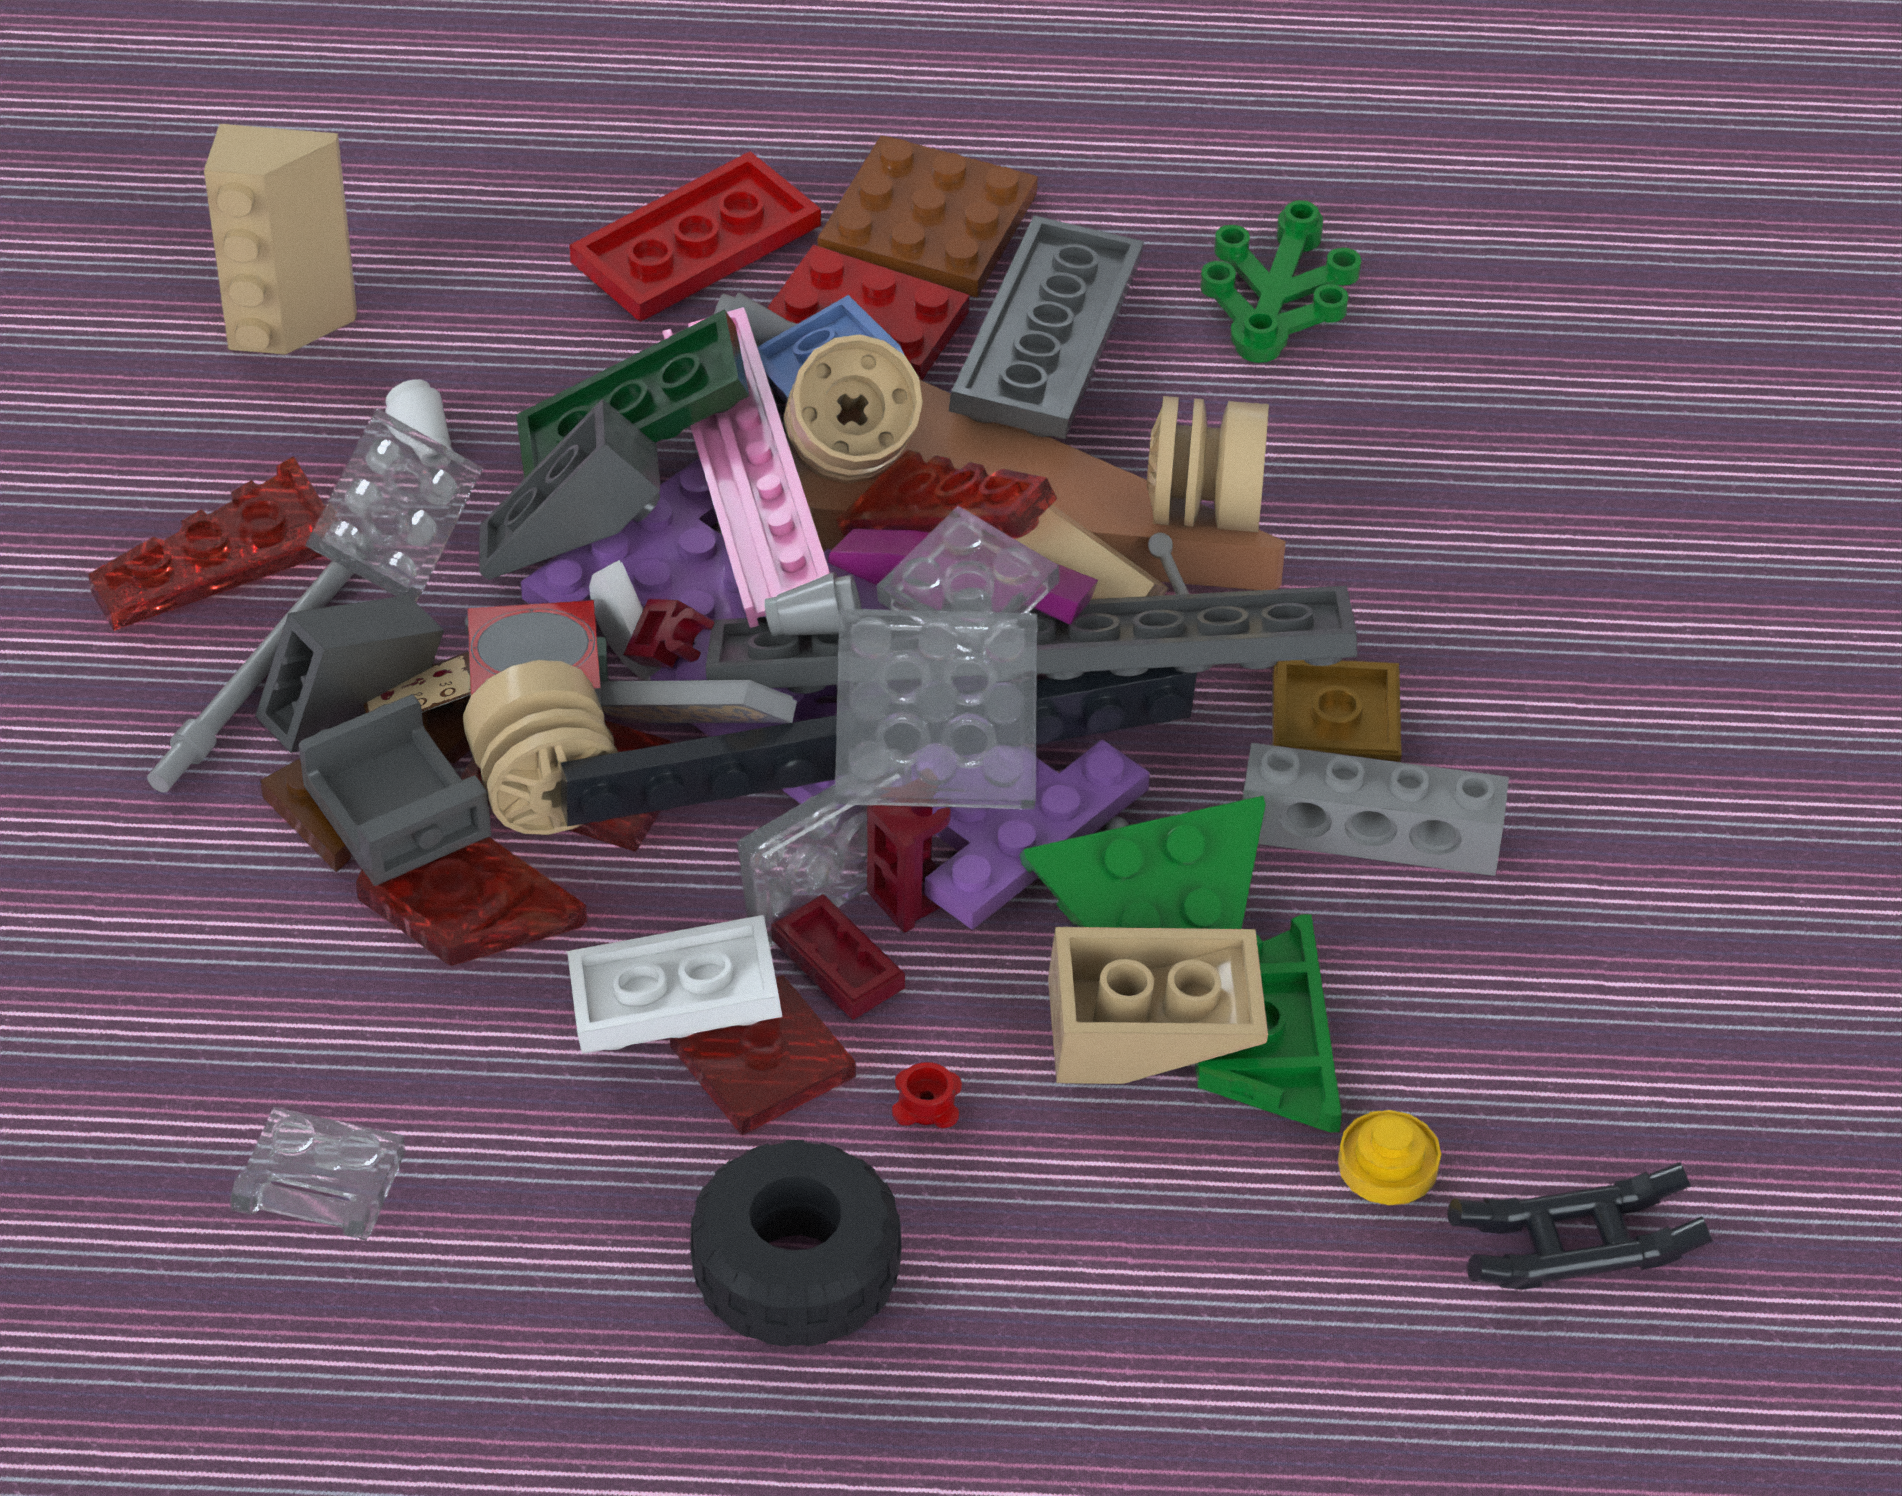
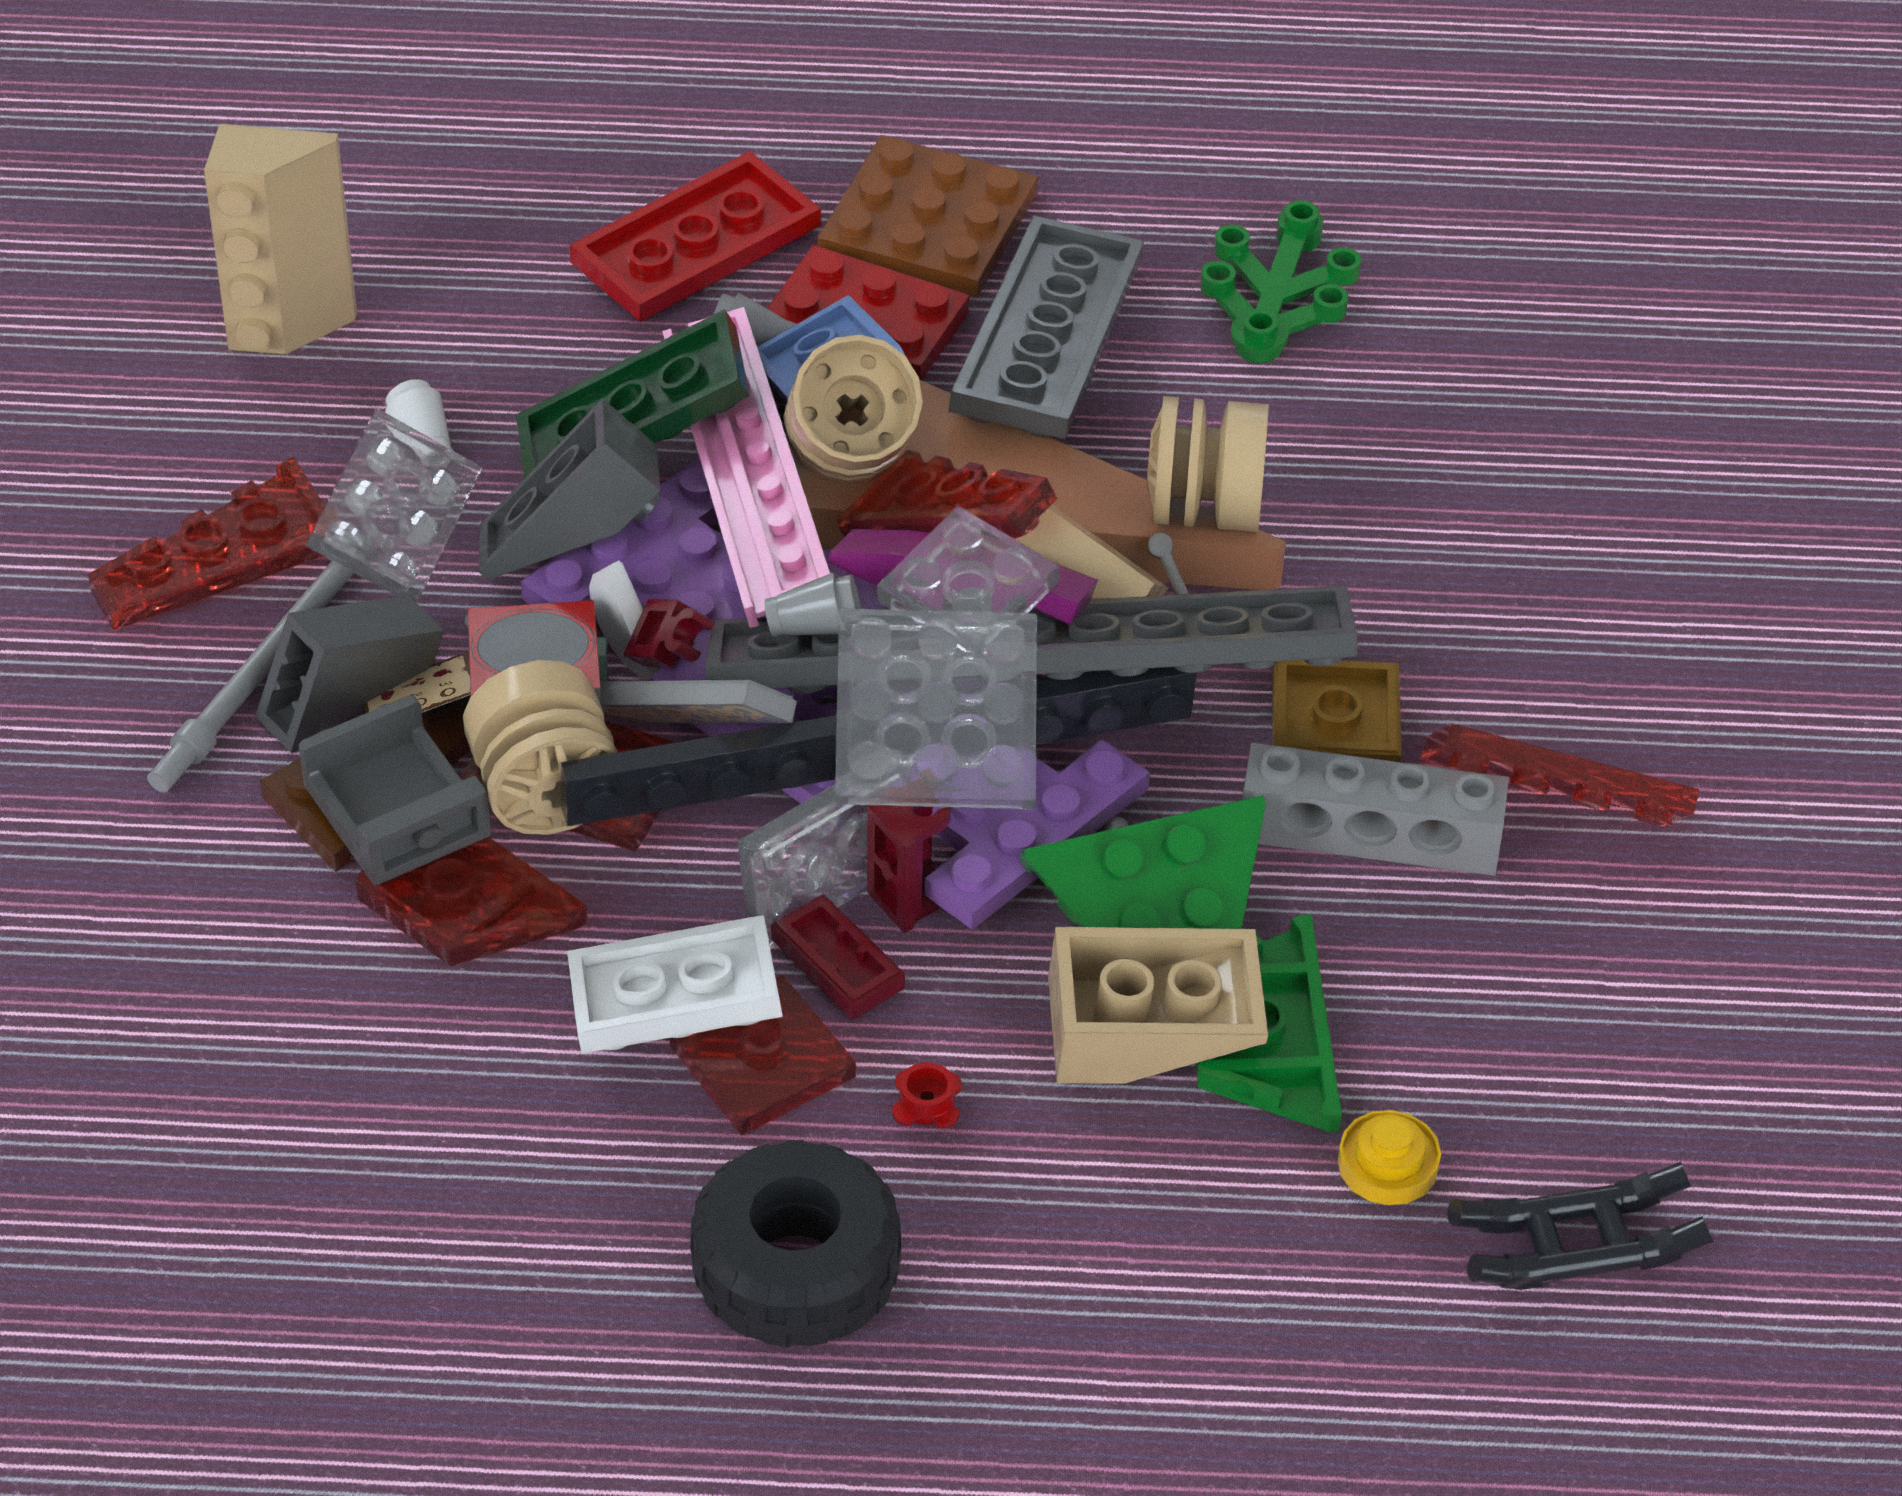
(322, 1158): clear plate -> none
(1547, 770): none -> clear red wing

